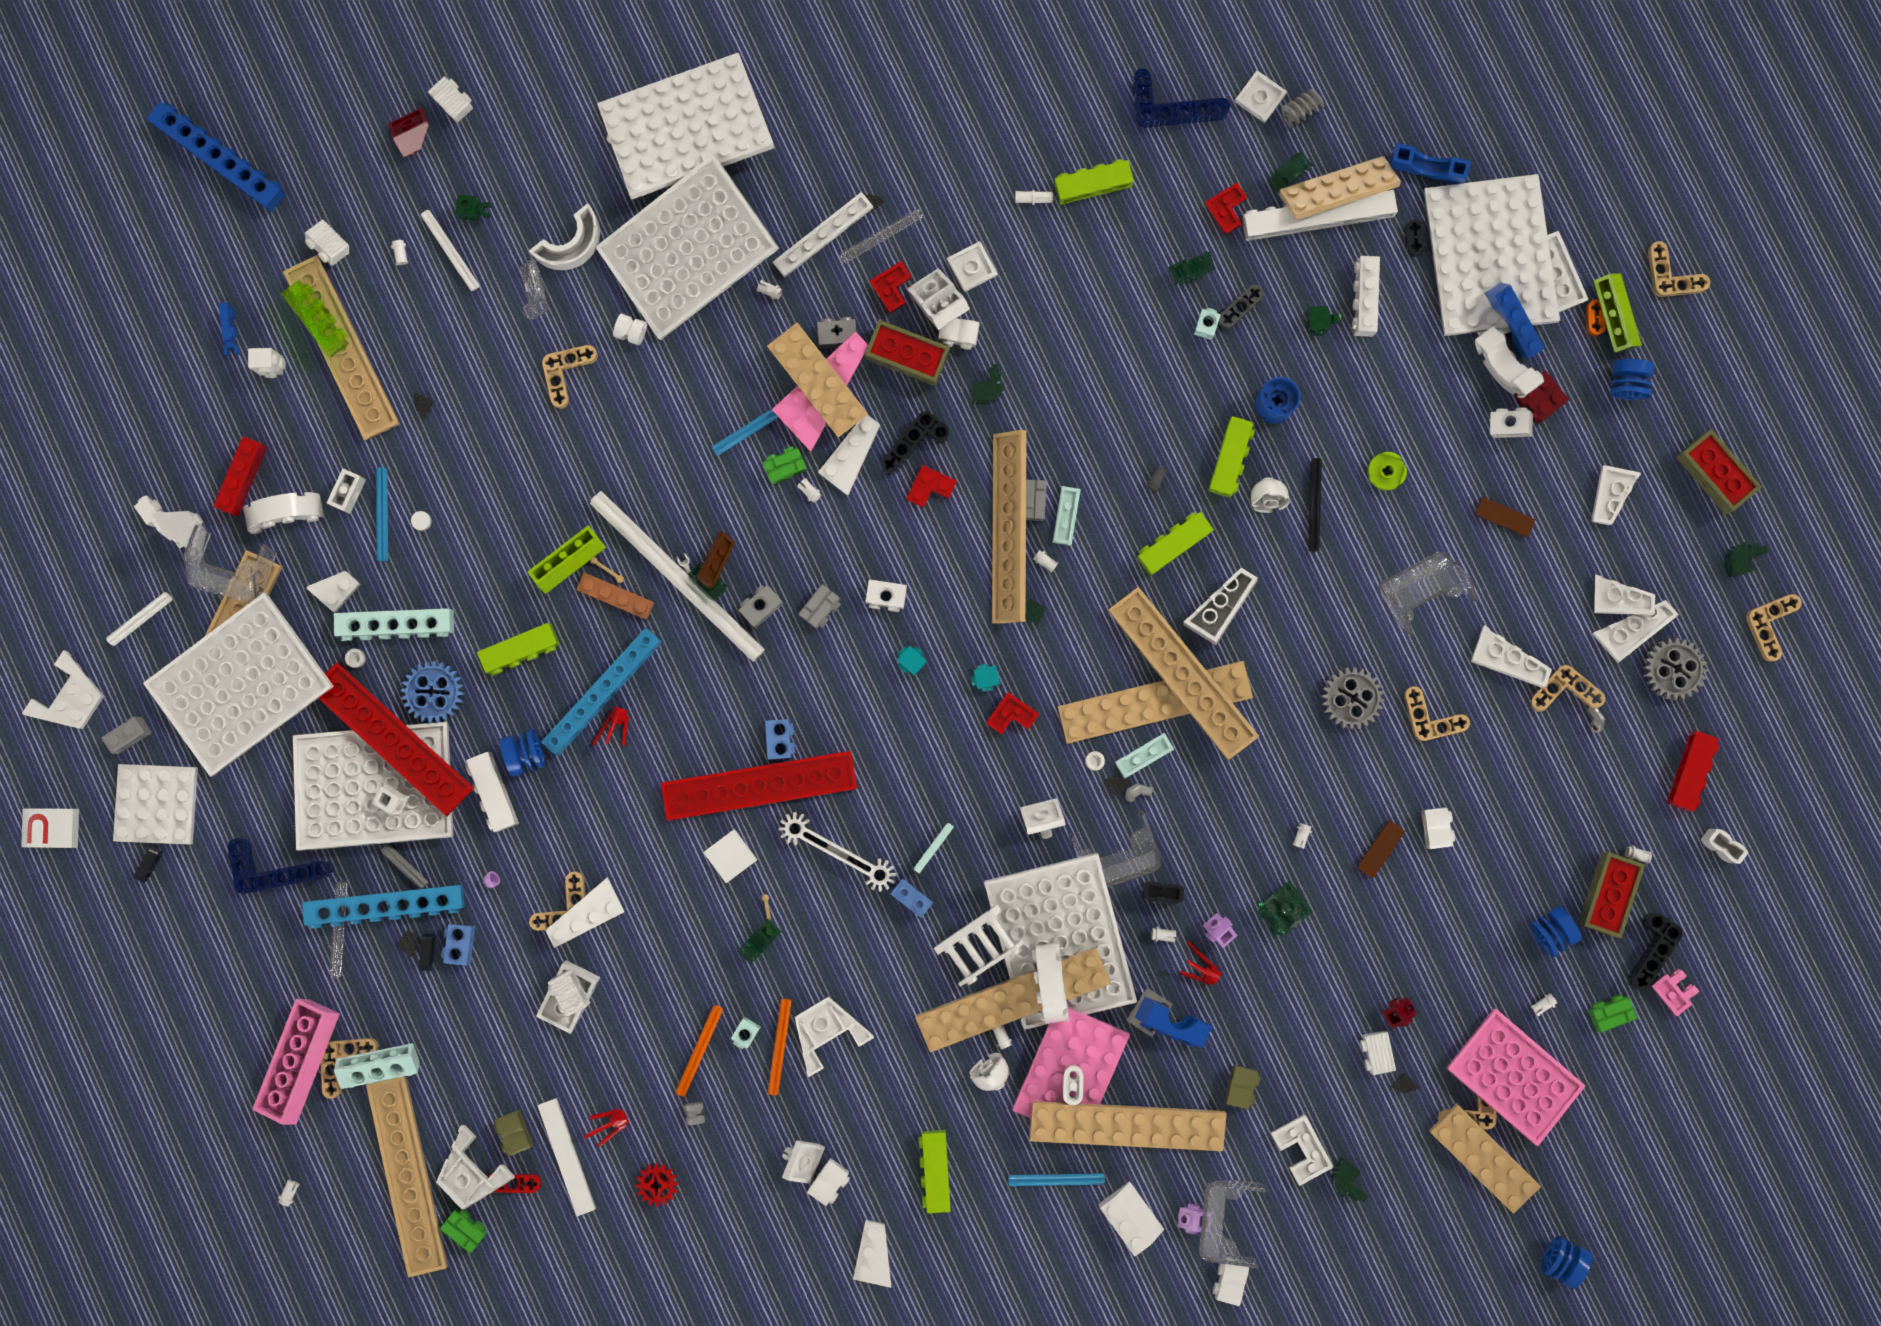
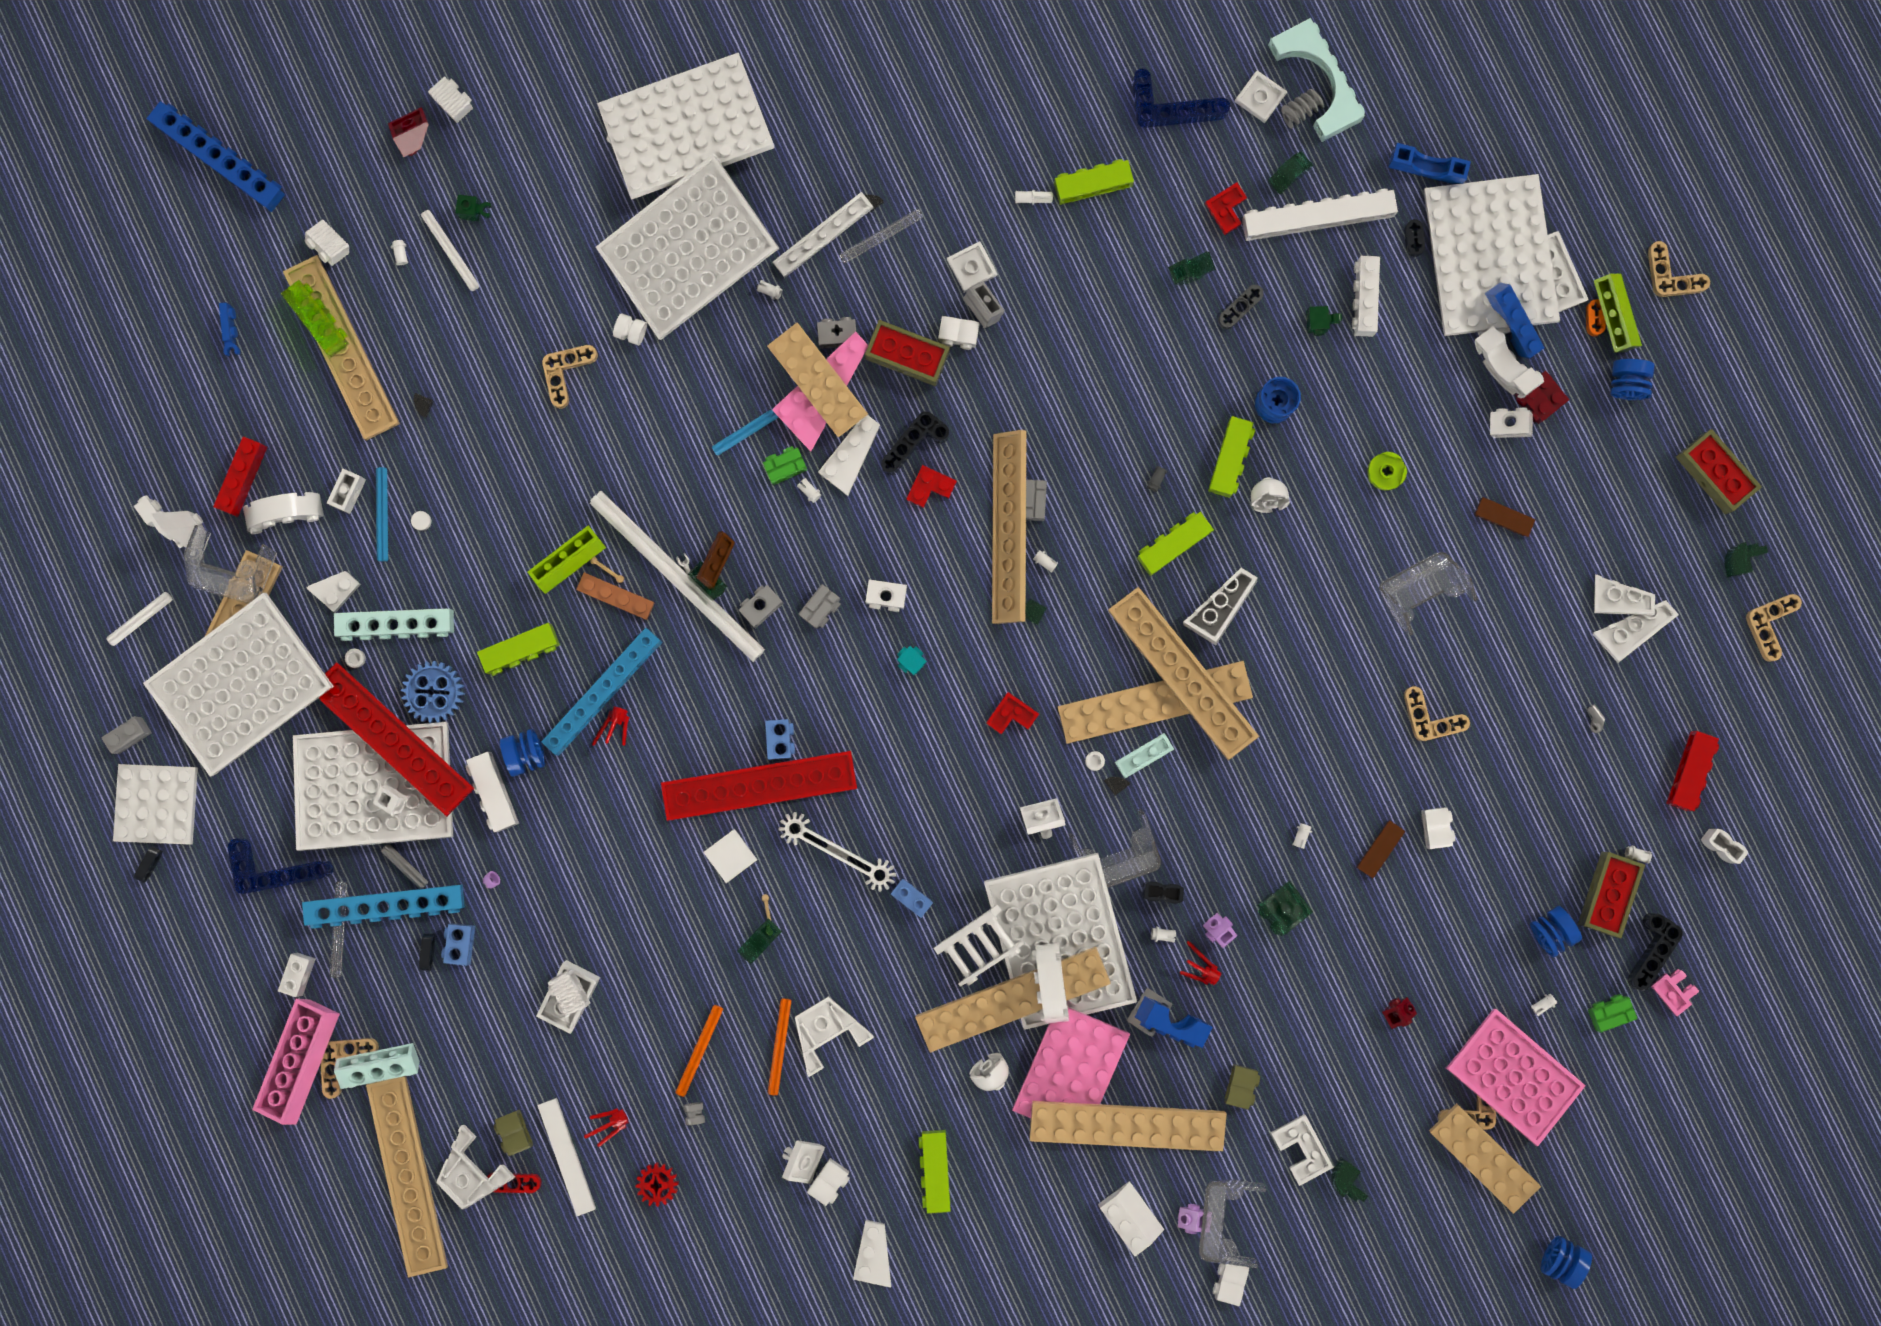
(50, 828): white slope -> none
(75, 700): white wing -> none
(266, 362): white brick -> none
(288, 1193): white pin -> none
(296, 974): none -> white brick
(407, 943): clear smoke tile -> none
(464, 1230): bright green brick -> none
(535, 290): clear plate -> none
(543, 926): tan beam -> none
(577, 250): white brick -> none
(592, 910): white wing -> none
(753, 1029): light aqua brick -> none
(886, 286): red plate -> none
(933, 847): light aqua tile -> none
(938, 298): white slope -> none
(983, 304): none -> light grey brick
(985, 677): teal brick -> none
(991, 391): clear green brick -> none
(1002, 1037): white pin -> none
(1056, 1179): dark azure axle -> none
(1066, 516): light aqua tile -> none
(1073, 1084): white plate -> none
(1136, 790): light grey arm -> none
(1204, 331): light aqua brick -> none
(1306, 43): none -> light aqua arch
(1315, 505): black axle -> none
(1339, 187): tan plate -> none
(1361, 683): light grey gear -> none
(1378, 1052): white brick -> none
(1404, 1084): clear smoke tile -> none
(1499, 655): white wing -> none
(1564, 683): tan beam -> none
(1611, 493): white wing -> none
(1683, 654): light grey gear -> none

